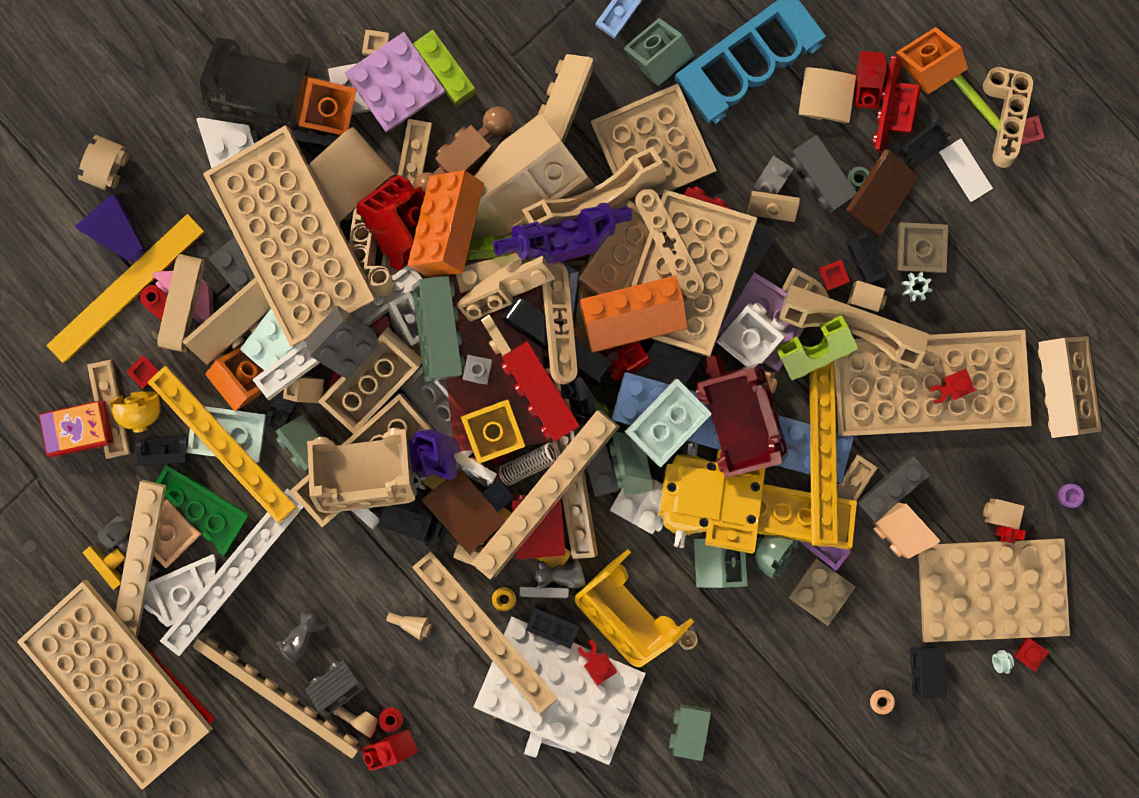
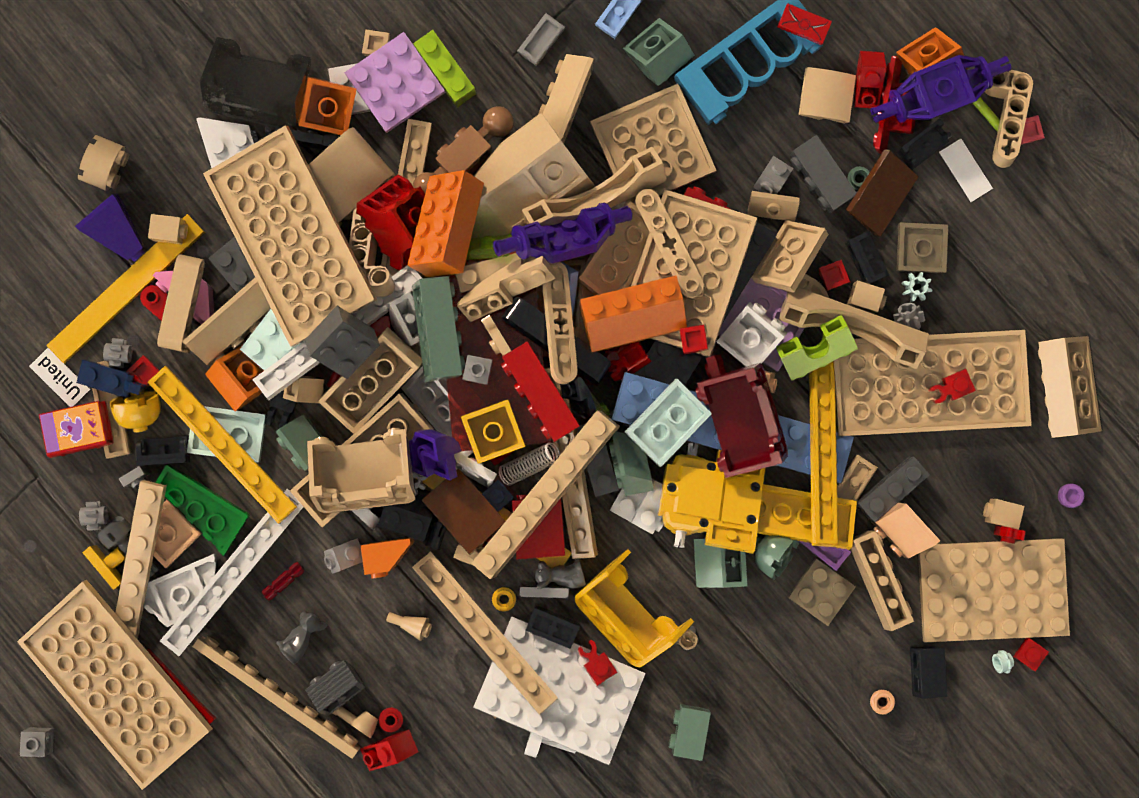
(36, 742): none -> light grey brick
(59, 377): none -> white sticker
(93, 515): none -> light grey gear
(108, 379): none -> dark blue hinge
(117, 353): none -> light grey gear
(134, 477): none -> light grey plate
(167, 229): none -> tan brick
(283, 581): none -> dark red axle
(343, 556): none -> light grey bracket
(384, 556): none -> orange slope
(541, 39): none -> light grey tile
(694, 339): none -> red plate
(790, 256): none -> tan plate
(804, 24): none -> red tile
(880, 581): none -> tan brick
(909, 315): none -> light grey gear
(941, 88): none -> dark purple plate

